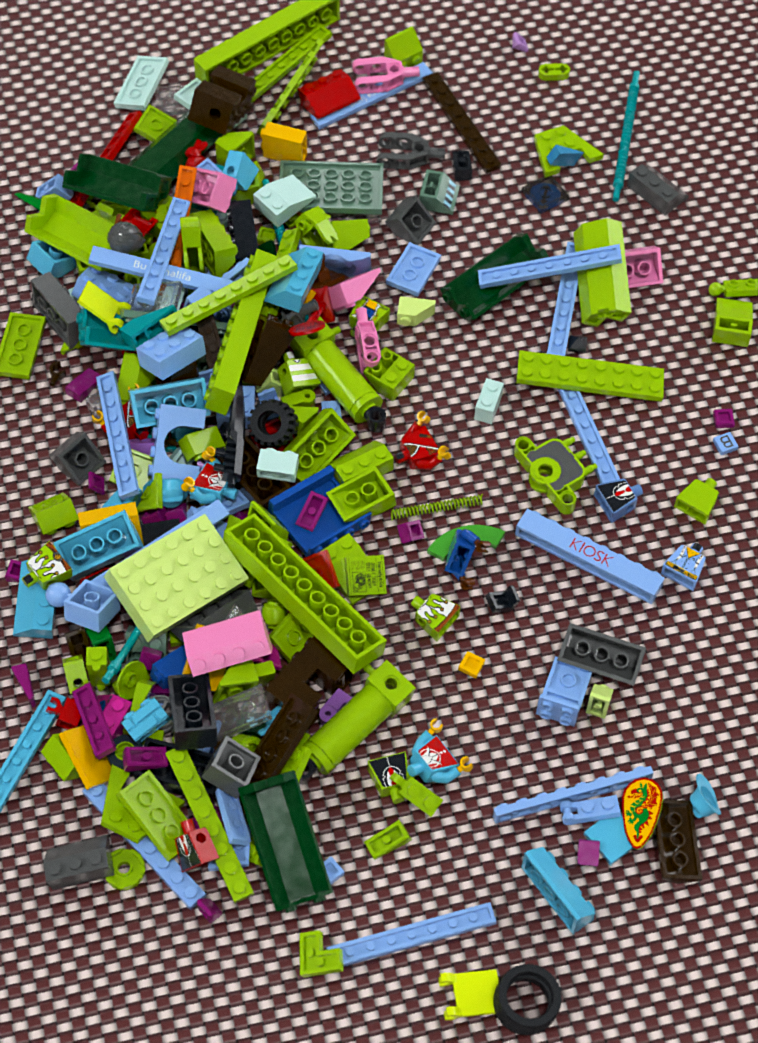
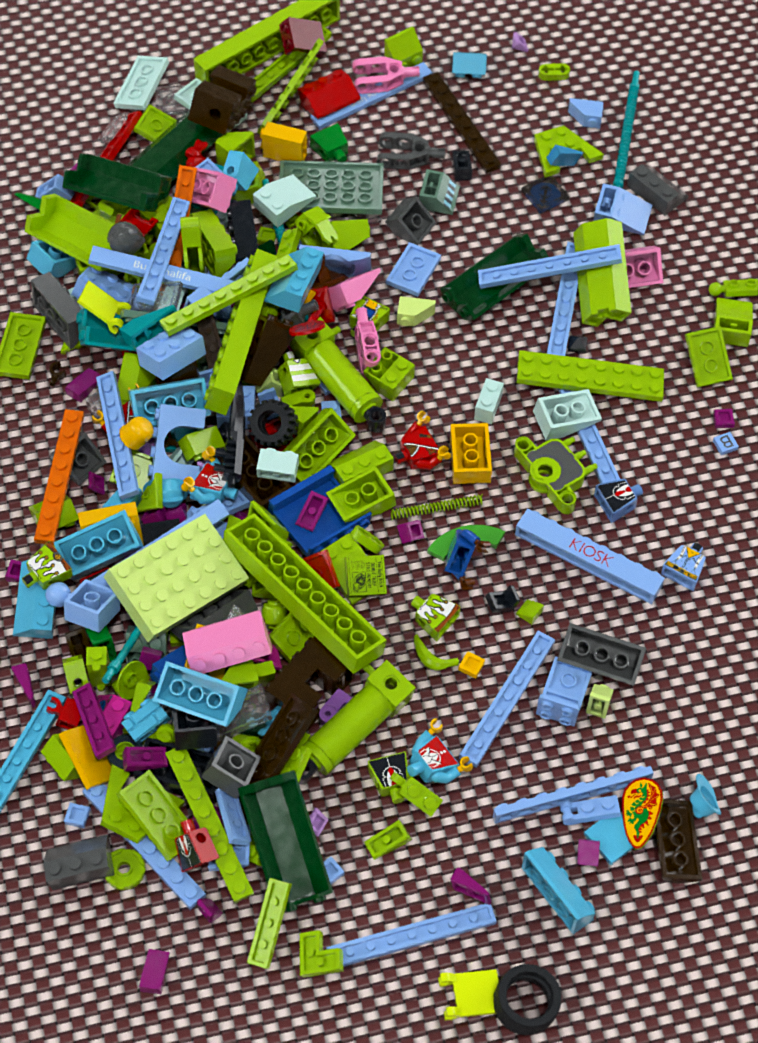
(59, 477): none -> orange plate
(77, 815): none -> light blue tile
(113, 128): none -> clear tile
(136, 432): none -> yellow helmet
(154, 971): none -> magenta slope
(165, 733): none -> lime plate
(199, 694): none -> medium azure slope
(269, 923): none -> lime plate
(301, 35): none -> panel
(318, 821): none -> lavender slope
(330, 144): none -> green torso
(367, 539): none -> lime beam
(430, 660): none -> lime piece
(466, 885): none -> magenta slope
(469, 63): none -> medium azure slope
(470, 453): none -> yellow brick
(507, 698): none -> light blue plate
(530, 611): none -> lime slope
(565, 413): none -> light aqua slope
(586, 112): none -> light blue slope
(624, 207): none -> light blue slope
(698, 499): lime torso -> none
(708, 356): none -> lime tile

